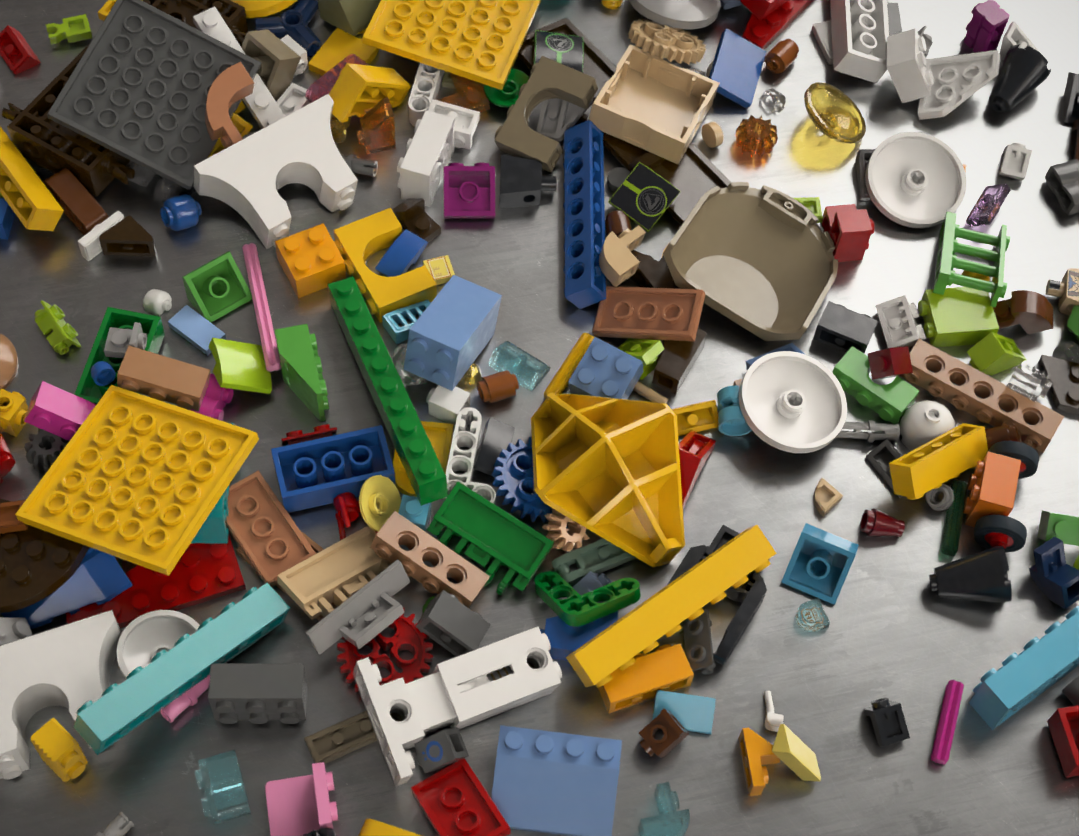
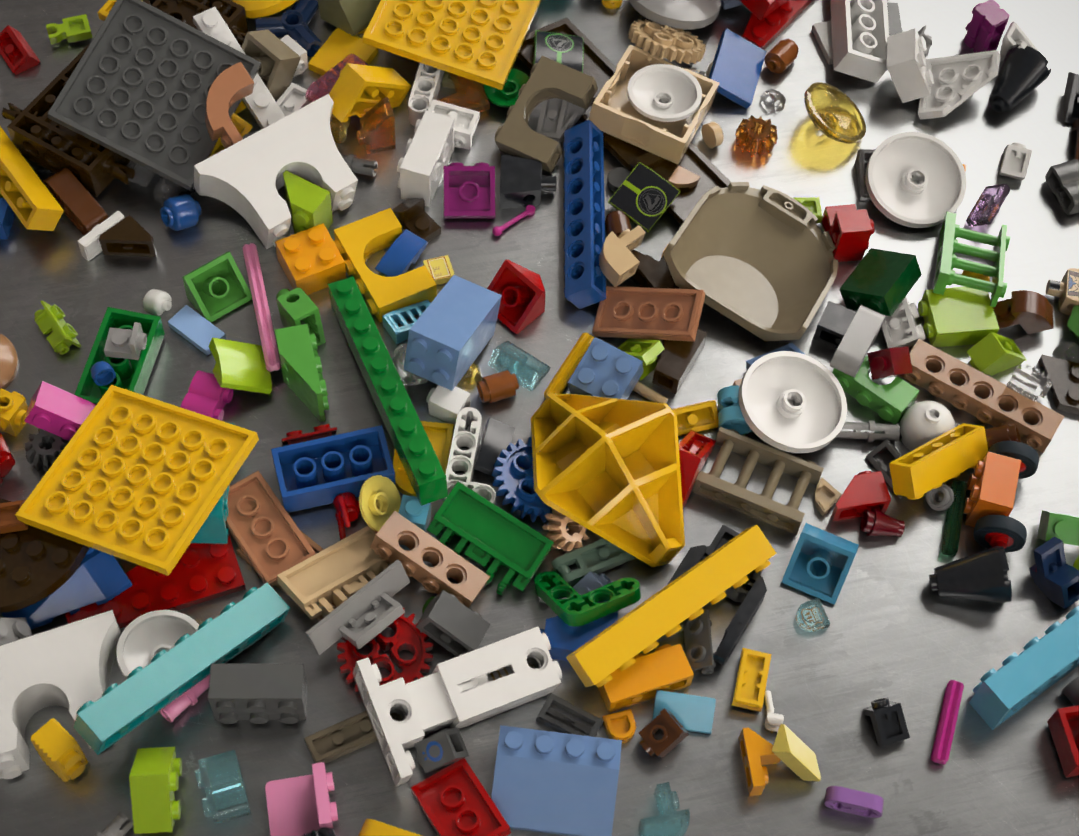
(152, 789): none -> lime brick
(163, 378): medium nougat brick -> none
(297, 306): none -> bright green torso
(306, 203): none -> lime slope
(521, 295): none -> red slope
(529, 210): none -> dark pink hinge
(569, 707): none -> dark grey tile
(620, 725): none -> light orange tile
(664, 92): none -> white dish
(683, 178): none -> tile
(750, 503): none -> dark tan fence
(751, 679): none -> yellow plate
(853, 801): none -> medium lavender beam
(857, 341): none -> light grey beam
(863, 493): none -> red slope
(881, 281): none -> dark green brick

